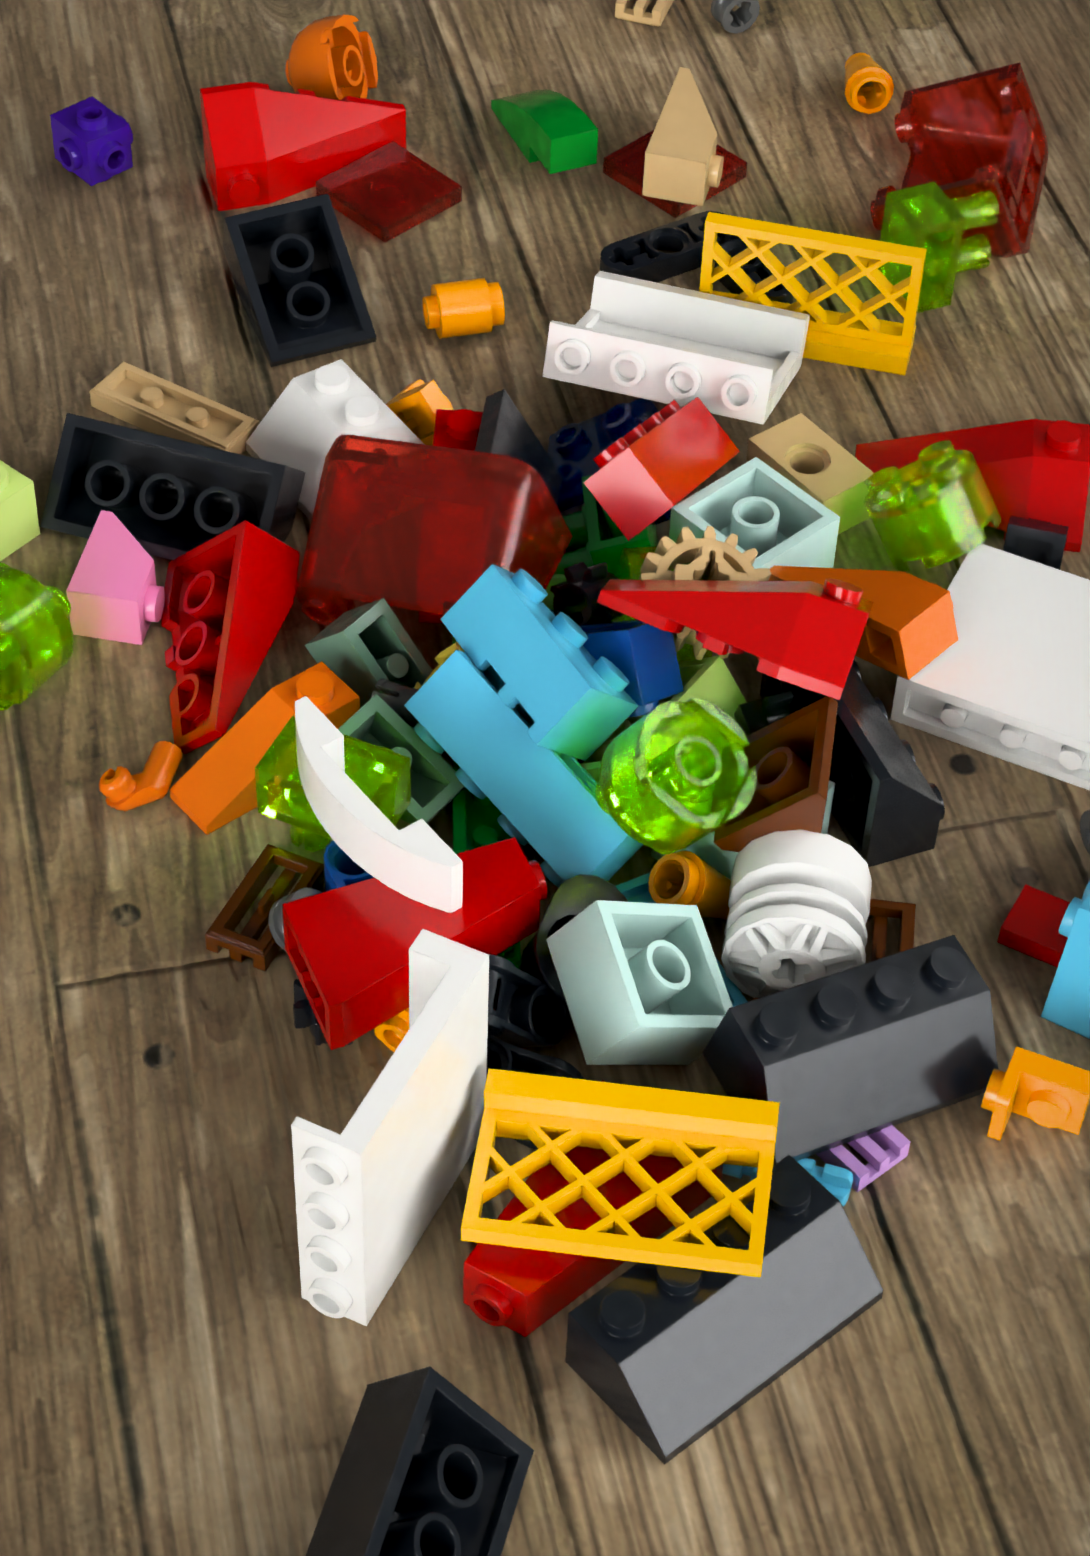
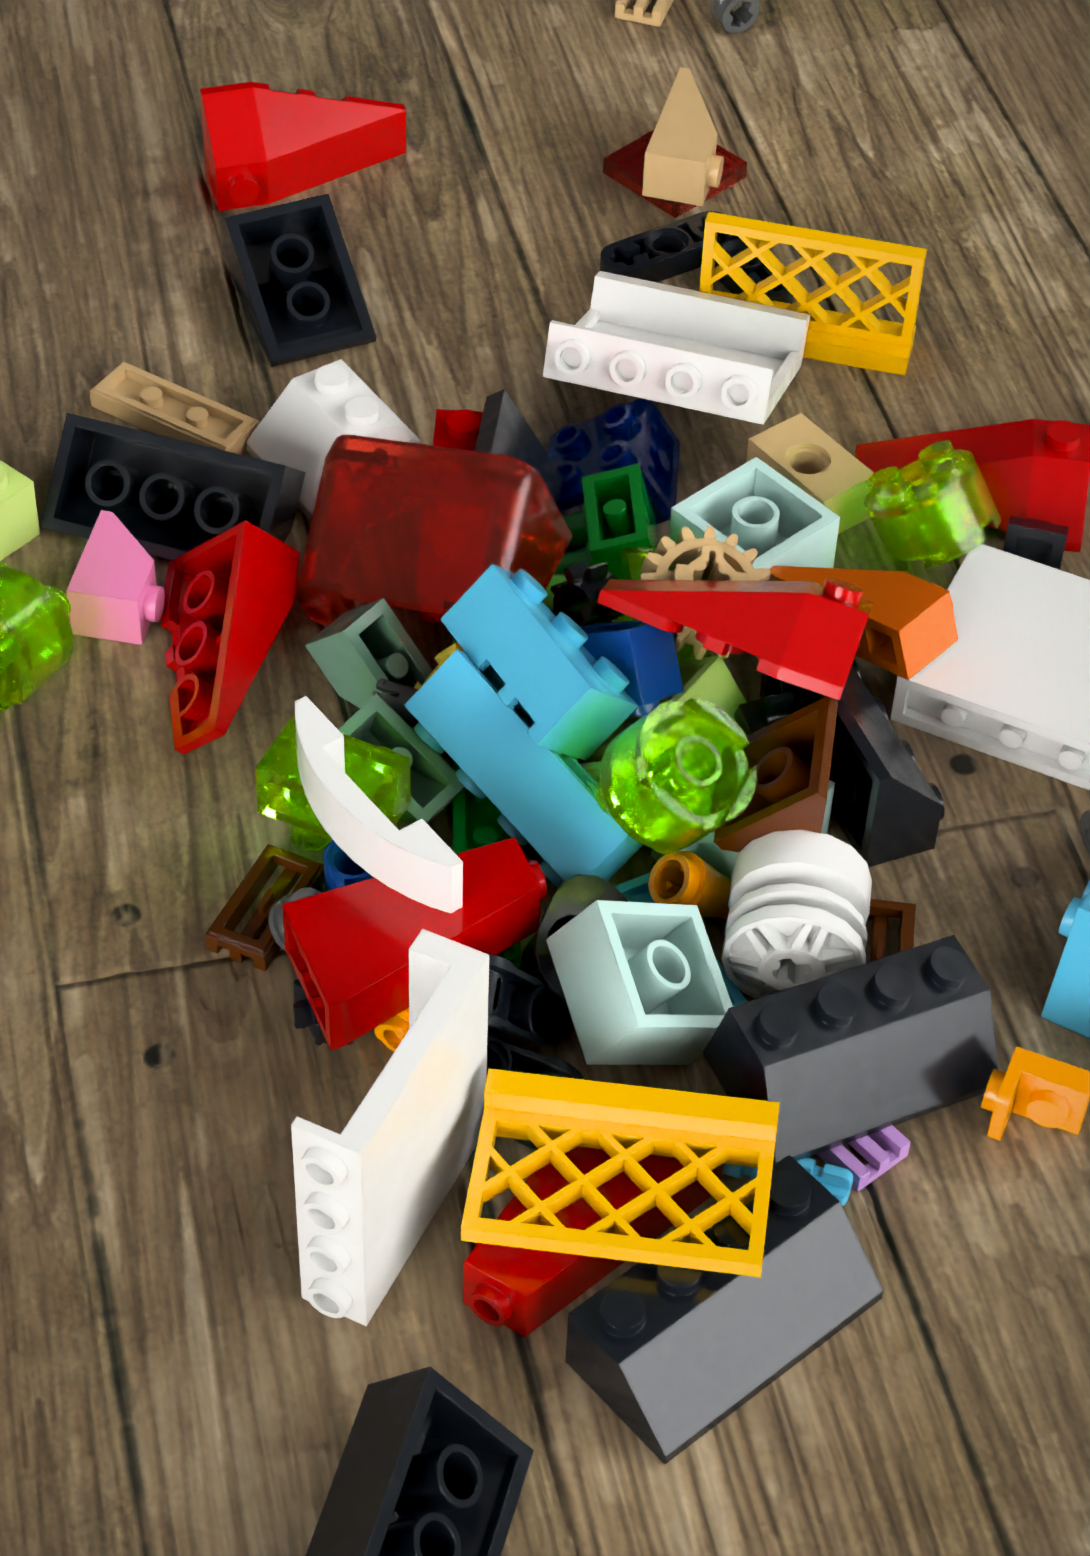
(92, 141): dark purple brick -> none
(151, 784): orange arm -> none
(223, 779): orange slope -> none
(333, 59): orange cylinder -> none
(389, 191): clear red tile -> none
(417, 408): light orange bracket -> none
(464, 307): light orange brick -> none
(549, 129): green slope -> none
(659, 464): brick -> none
(867, 84): light orange cone -> none
(932, 221): clear neon green brick -> none
(975, 139): clear red windscreen -> none
(1035, 925): red tile -> none

